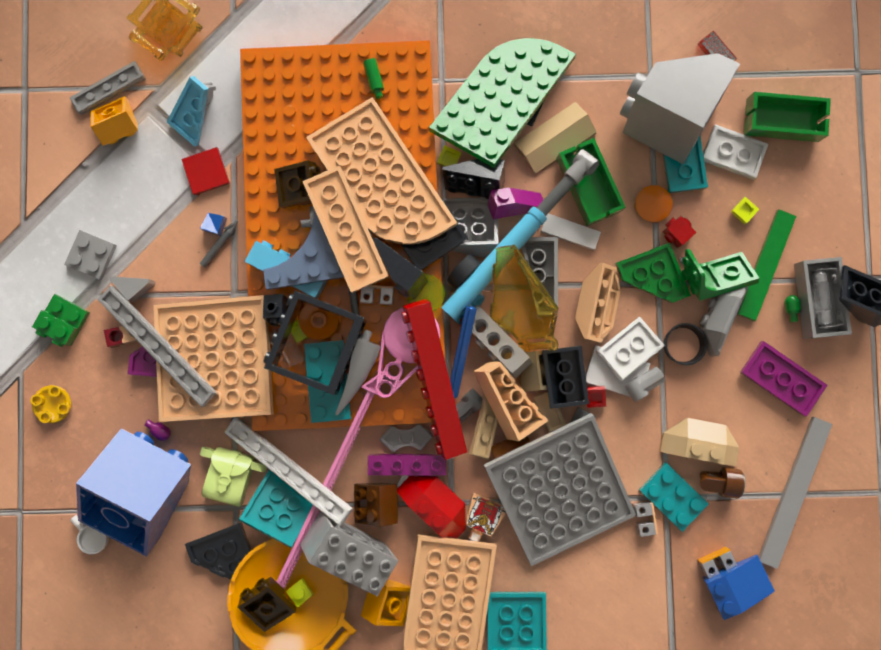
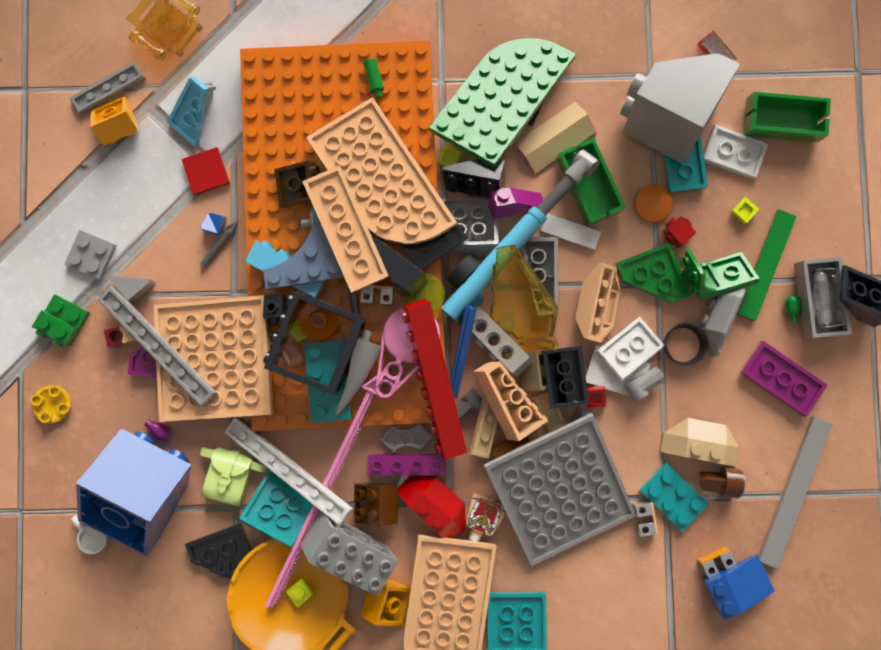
(266, 604): dark brown plate -> none

